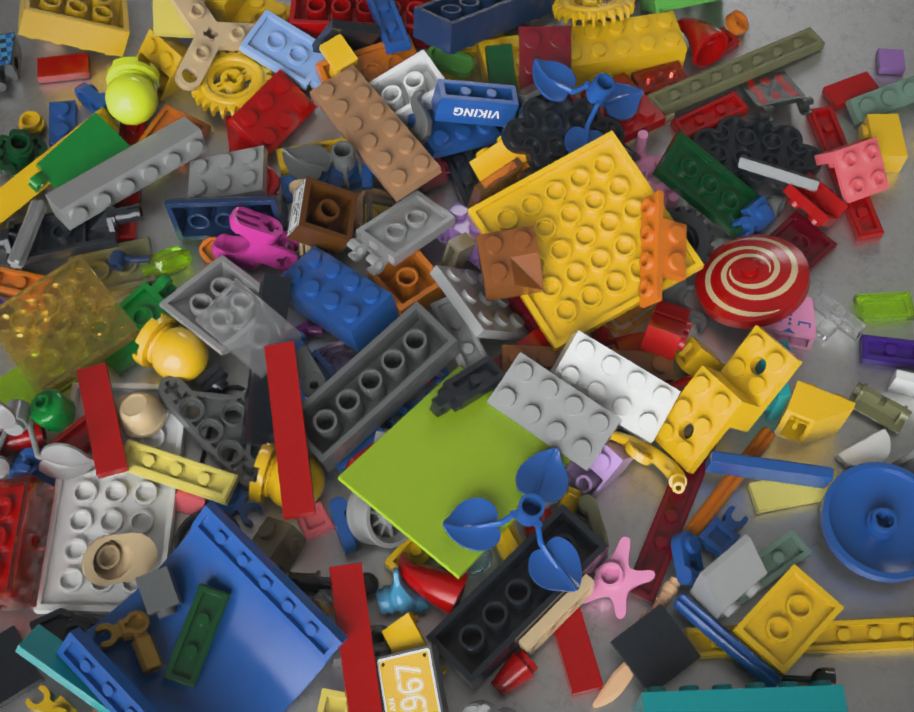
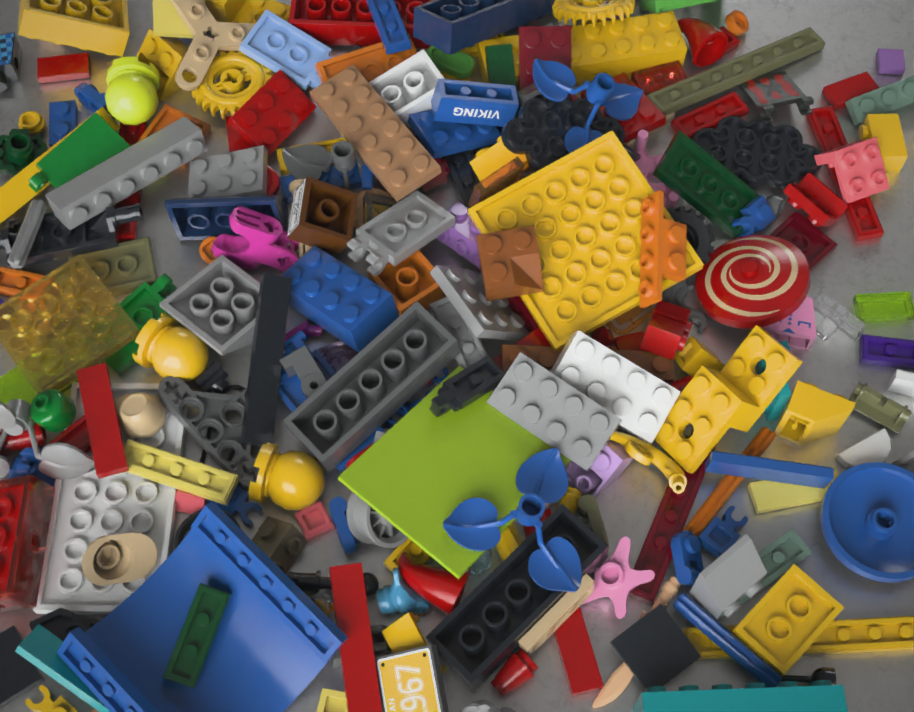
(119, 258): dark blue hand -> none
(134, 628): pearl gold bar -> none
(160, 592): dark grey brick -> none
(168, 261): clear neon green plant -> none
(246, 325): clear tile -> none
(289, 431): red tile -> none
(338, 54): yellow panel -> none
(355, 34): black tile -> none
(423, 121): dark grey piece -> none
(457, 251): dark tan piece -> none
(778, 173): tile -> none

